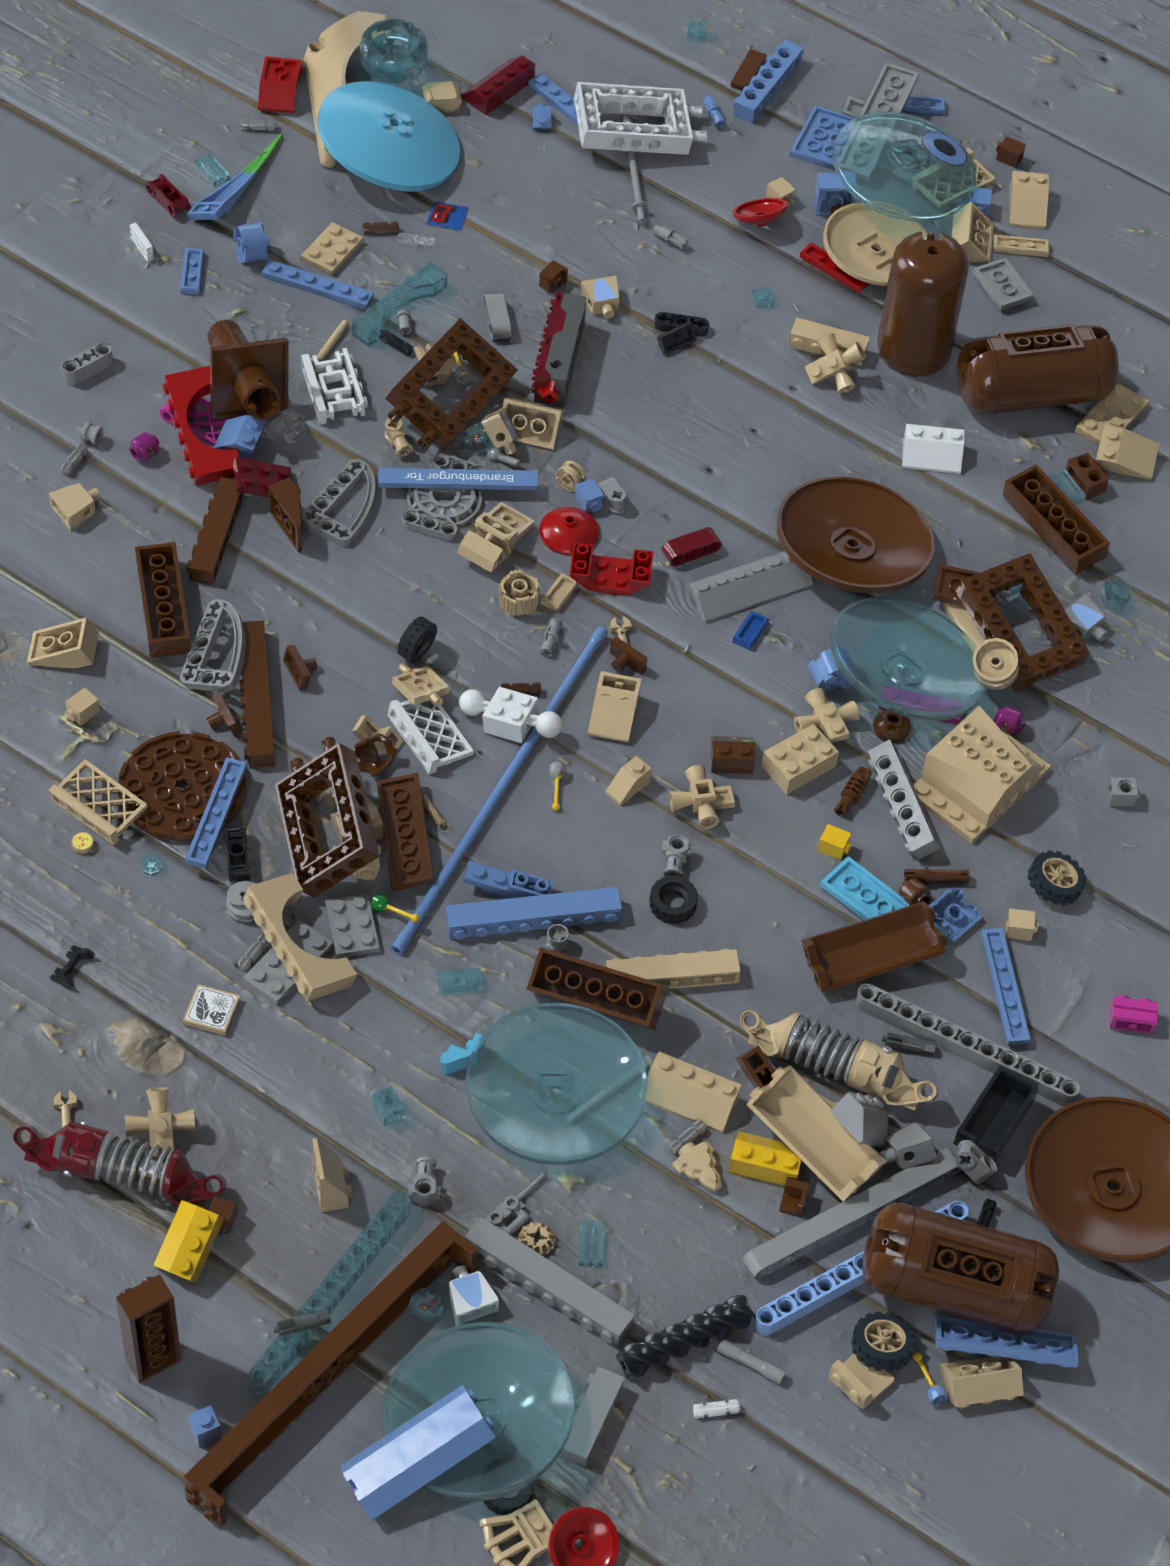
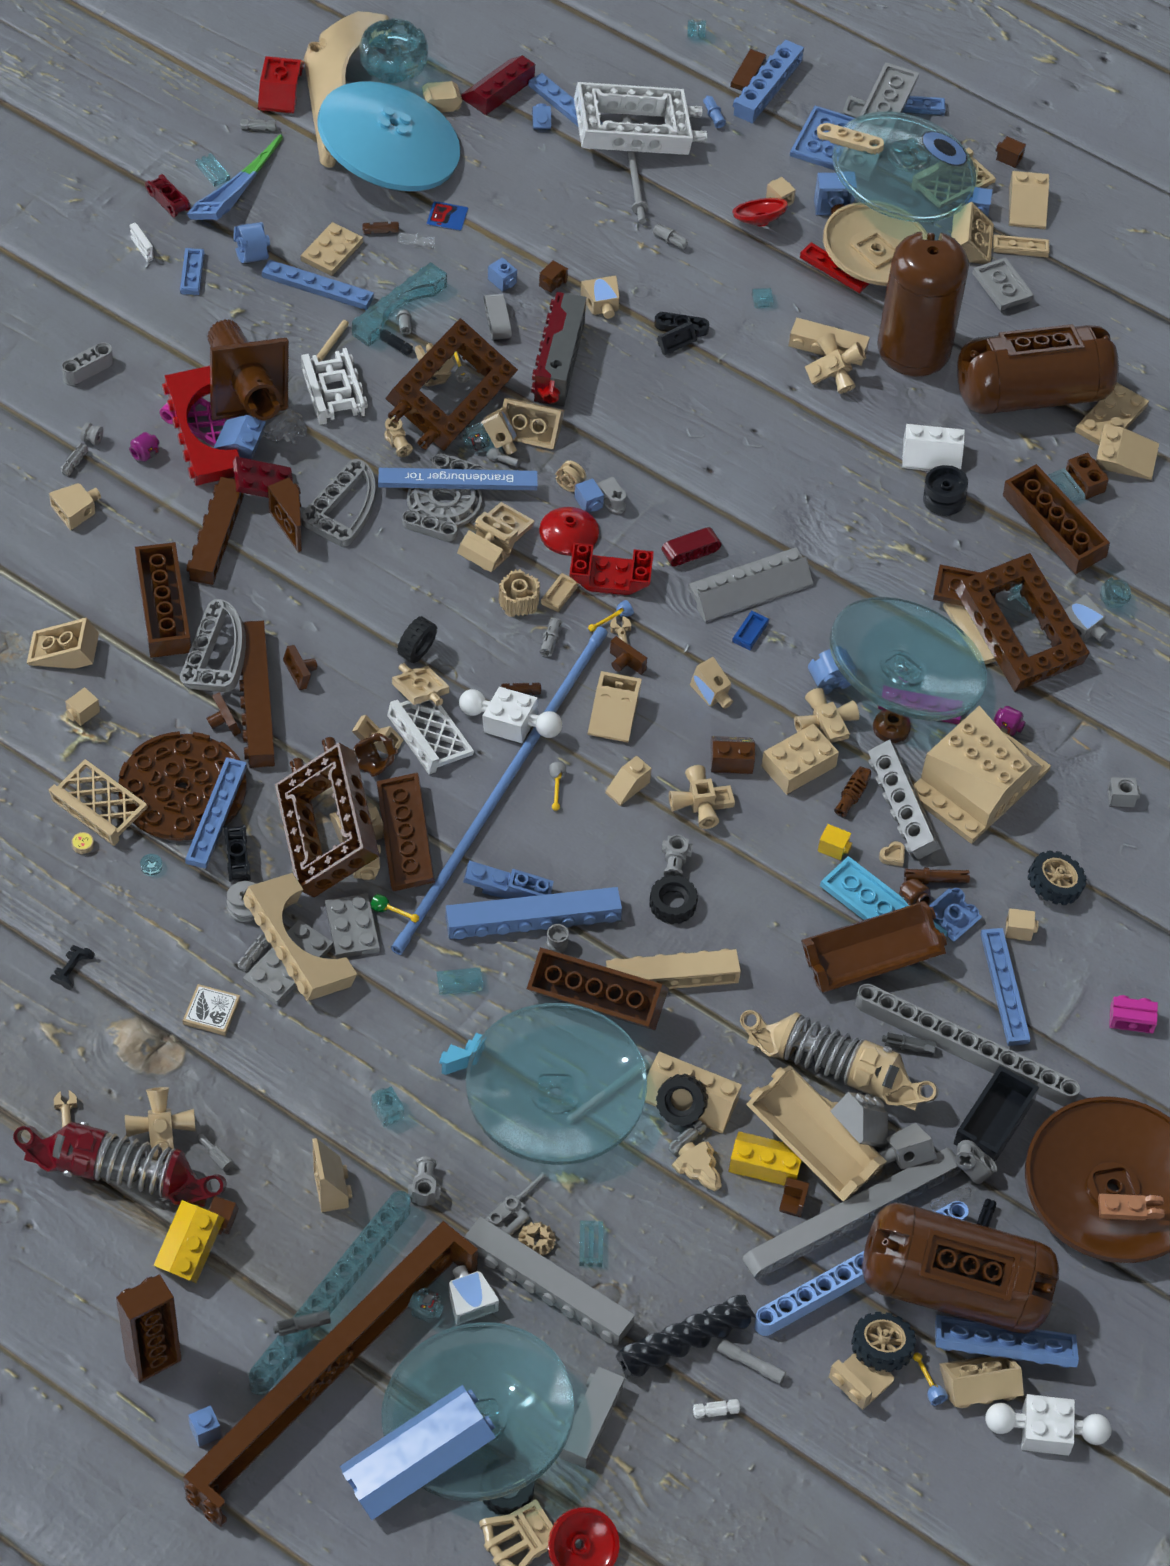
(217, 1154): none -> light grey axle
(434, 813): tan piece -> none
(502, 274): none -> medium blue brick
(622, 609): none -> hinge
(666, 1107): none -> black tyre
(712, 683): none -> tan torso
(756, 1067): reddish brown slope -> none
(833, 513): reddish brown dish -> none
(850, 138): none -> tan plate
(893, 854): none -> tan tile
(945, 490): none -> black wheel
(995, 652): tan wheel -> none
(1048, 1424): none -> white brick
(1130, 1207): none -> nougat hinge

